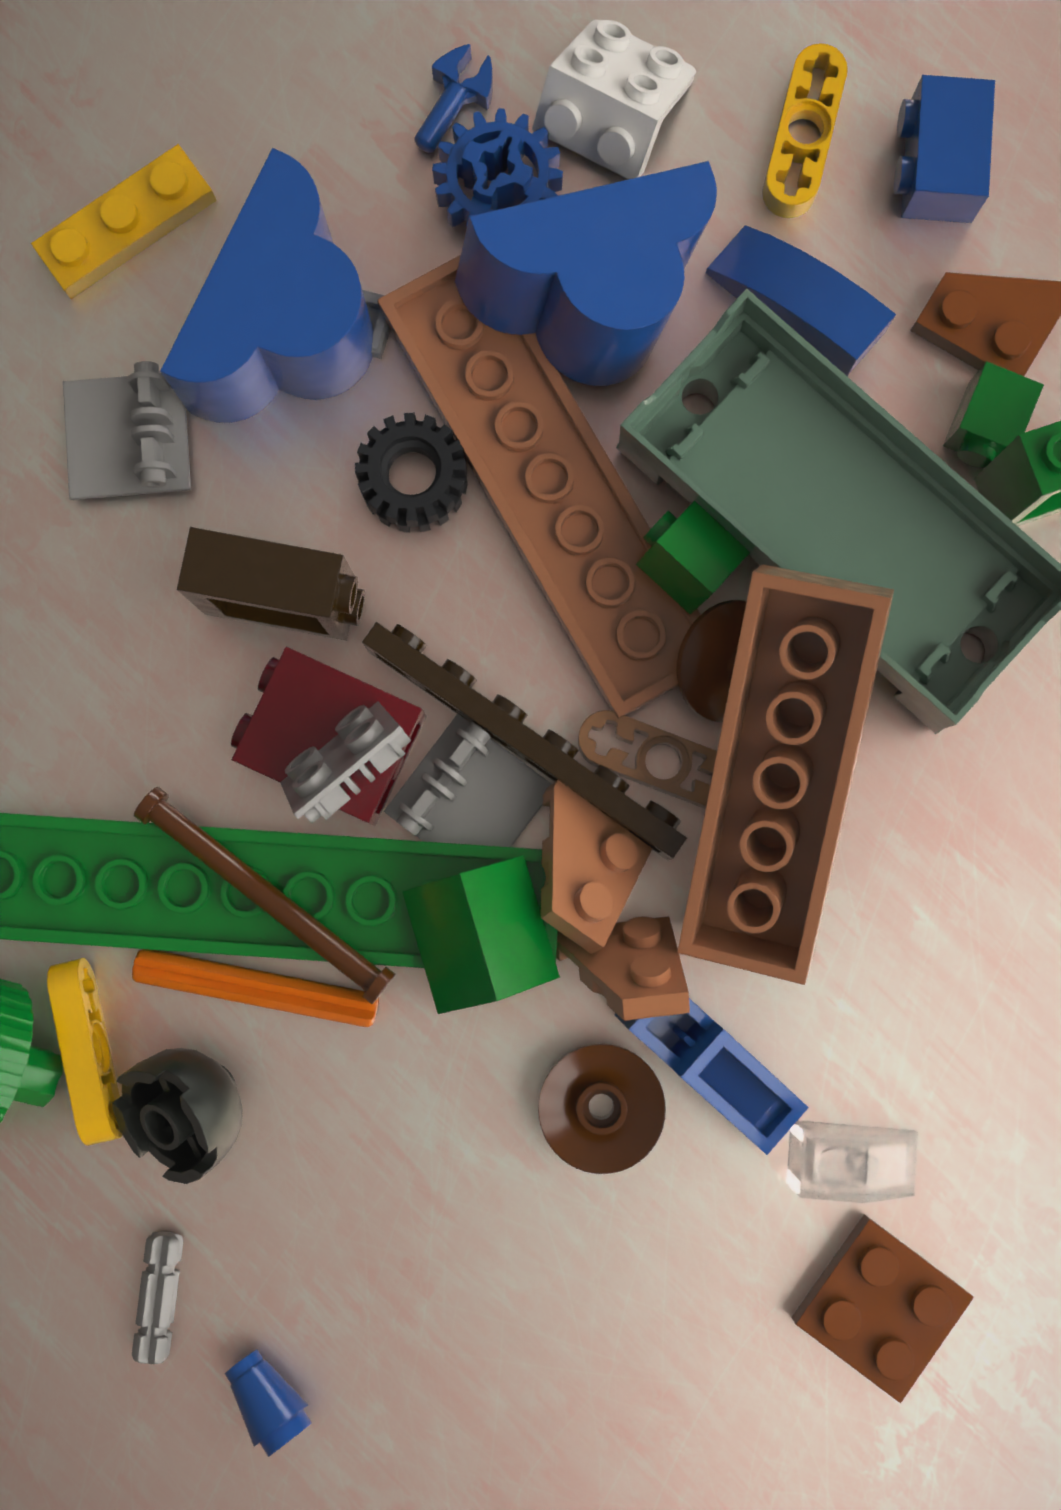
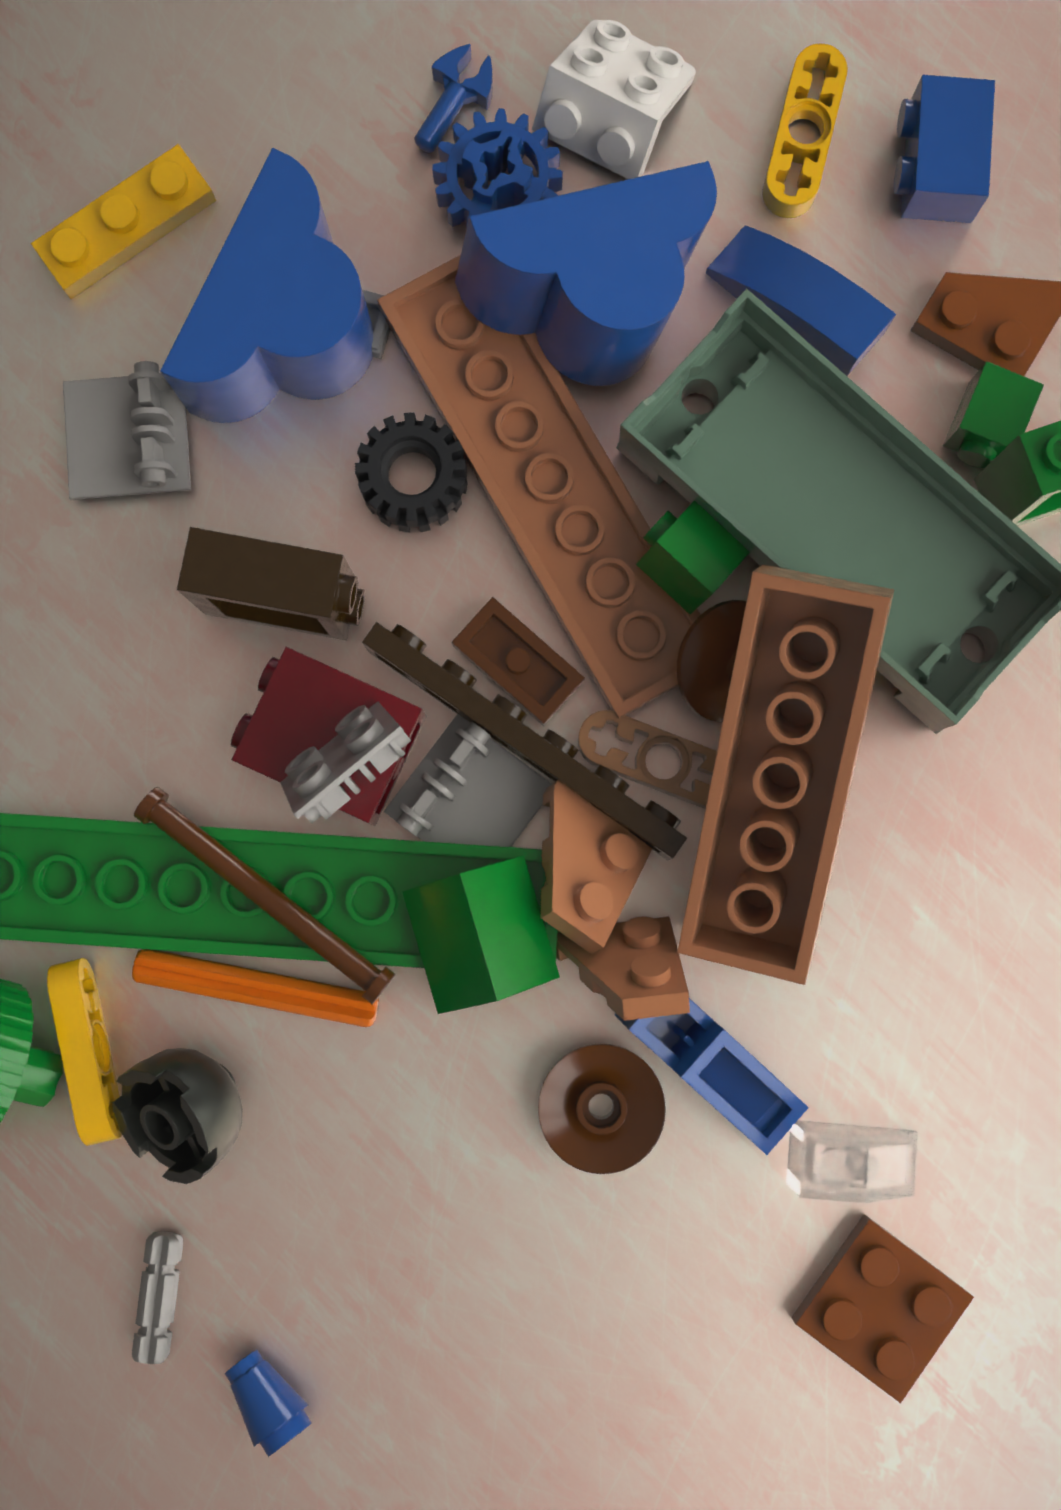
(518, 661): none -> reddish brown plate

